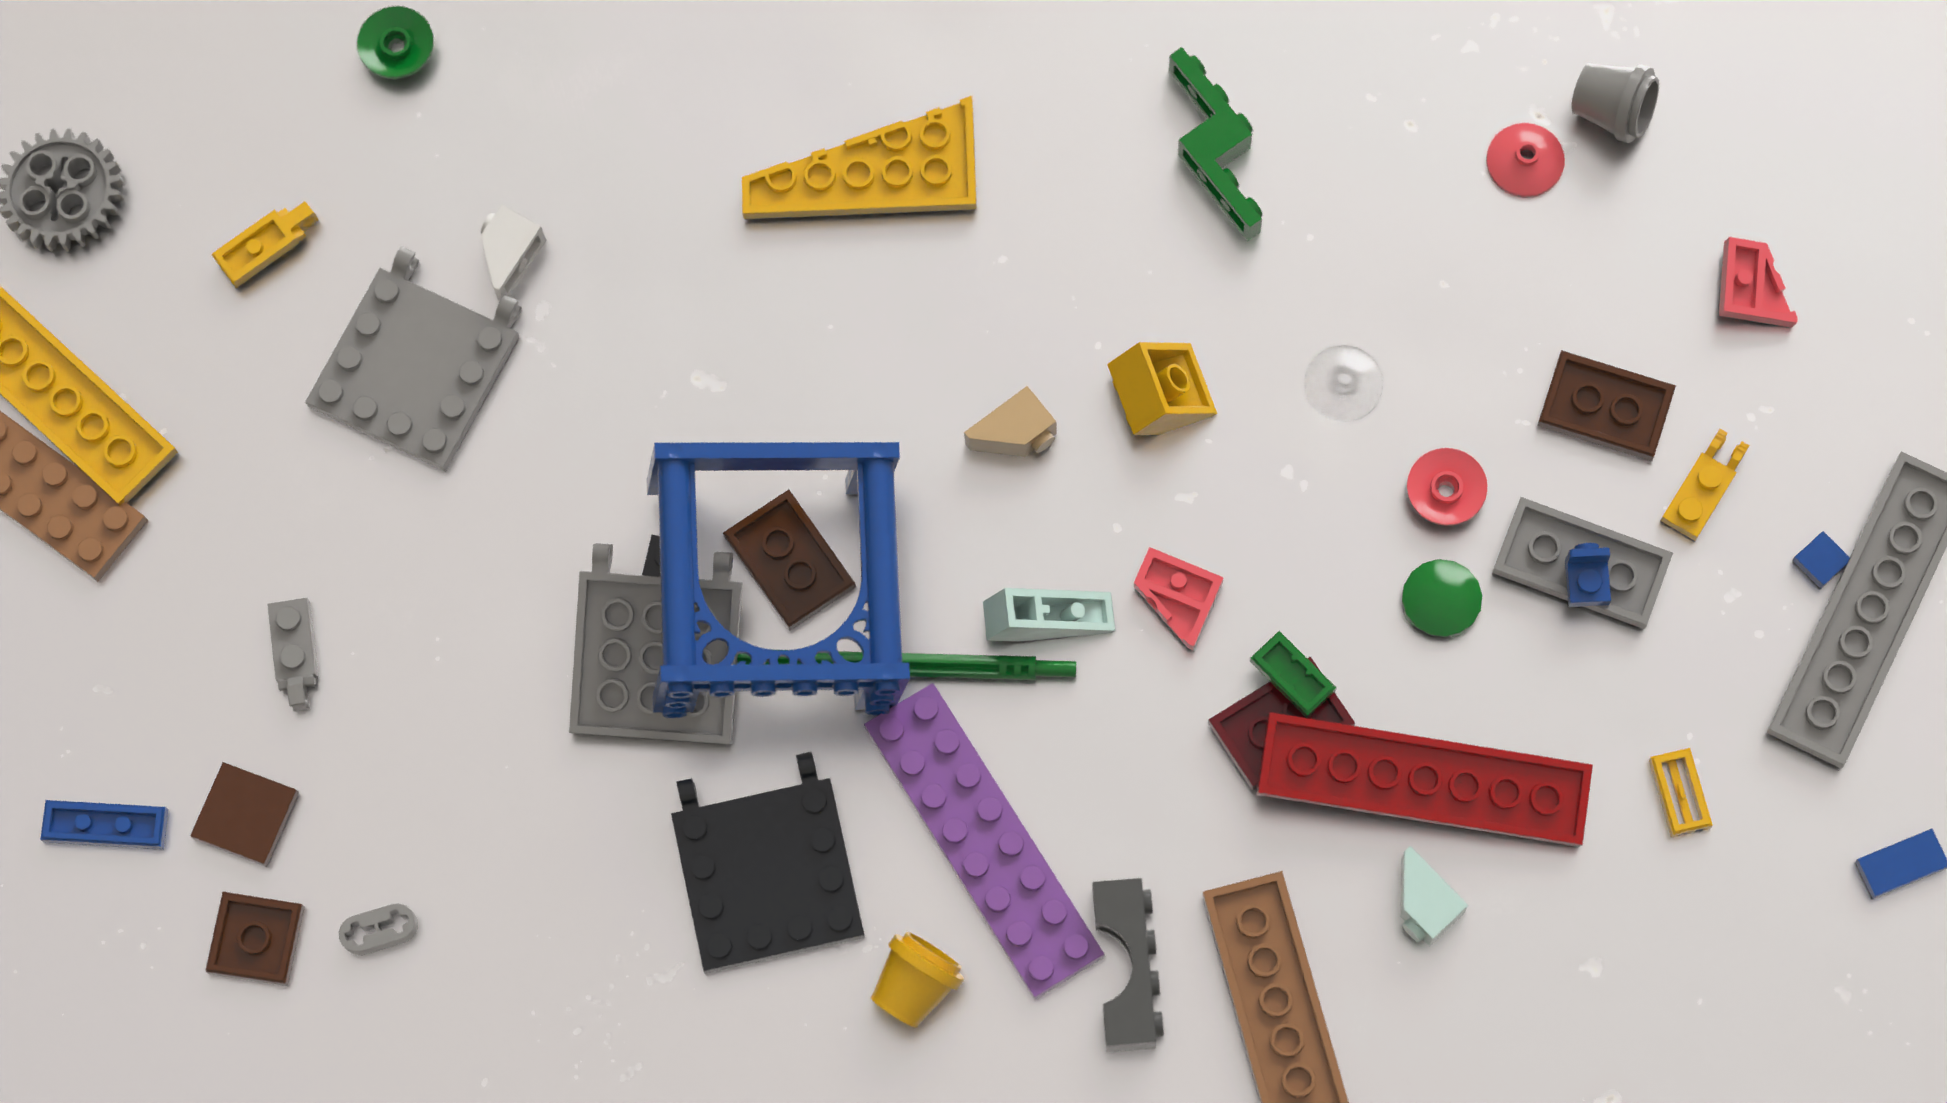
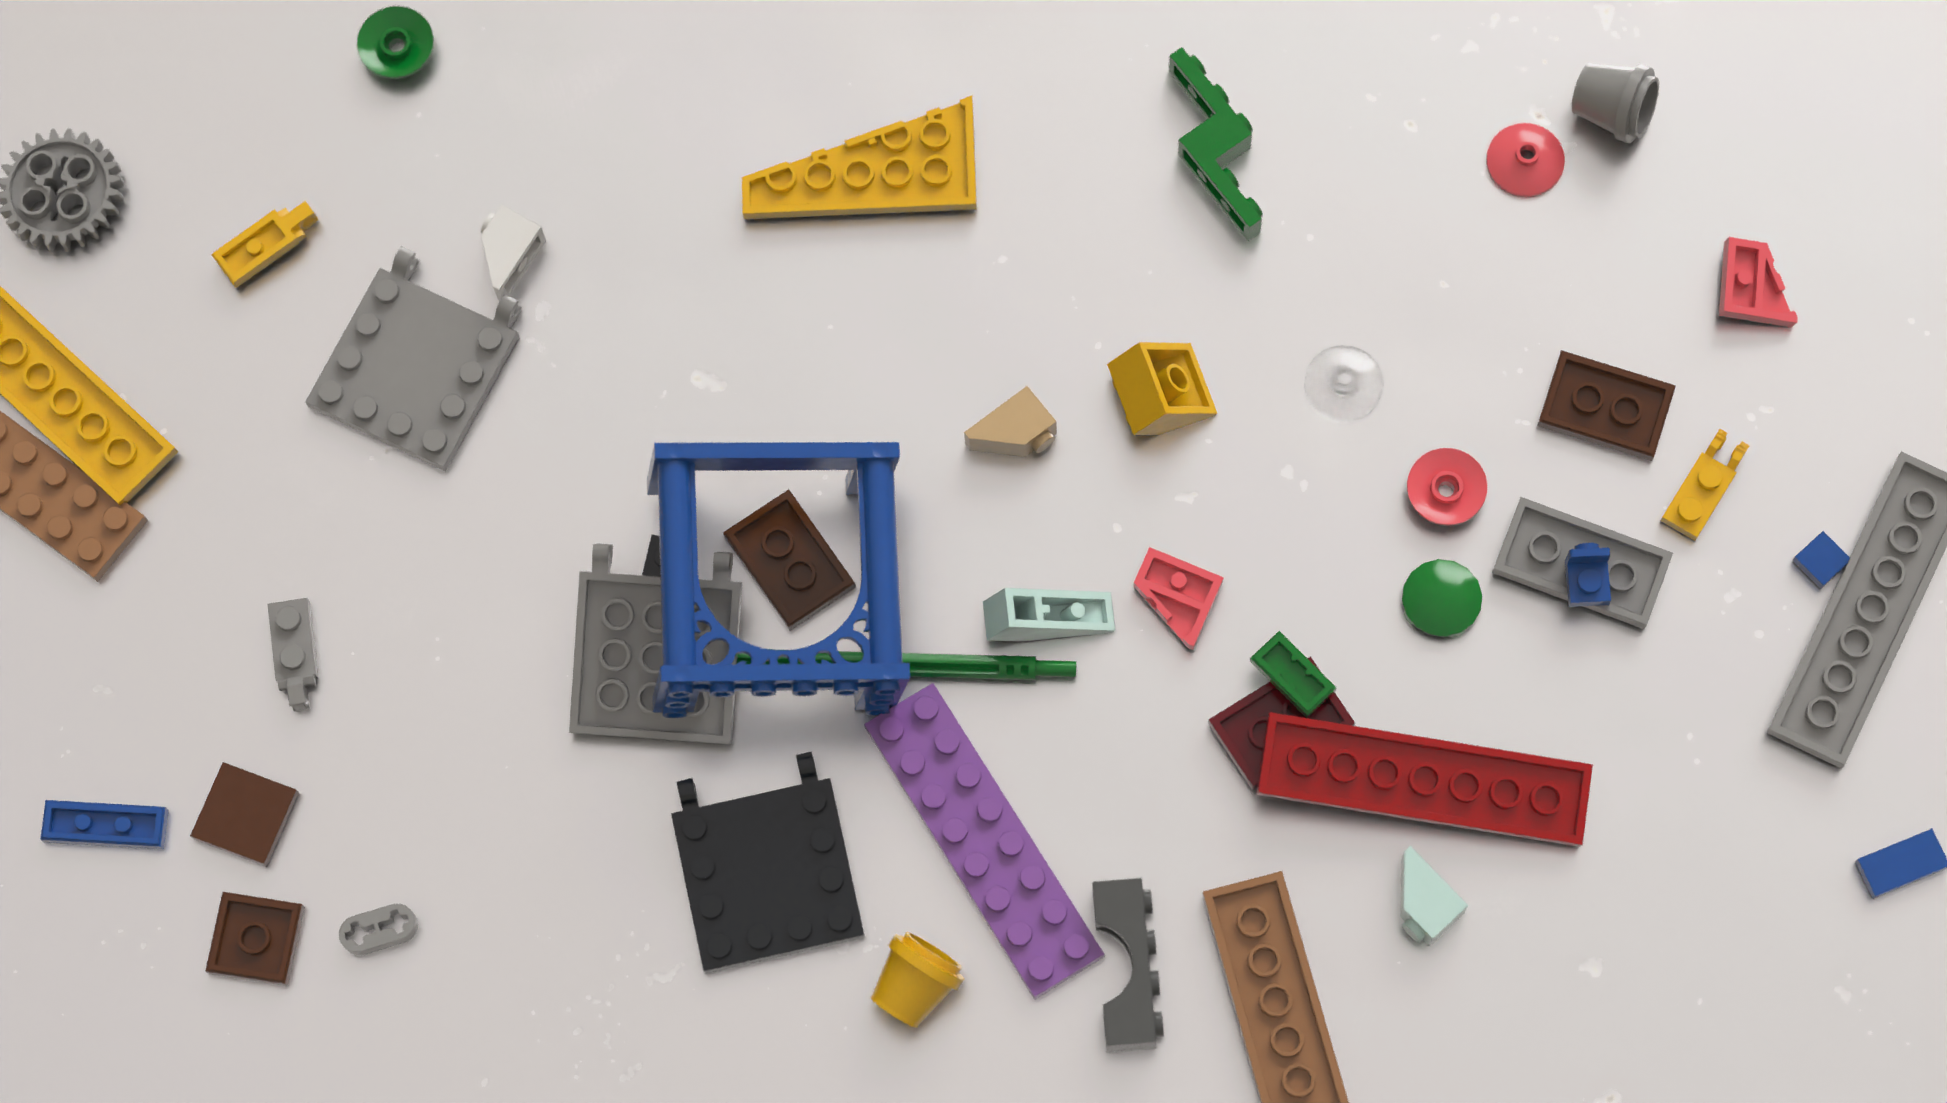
(1689, 825): yellow tile -> none

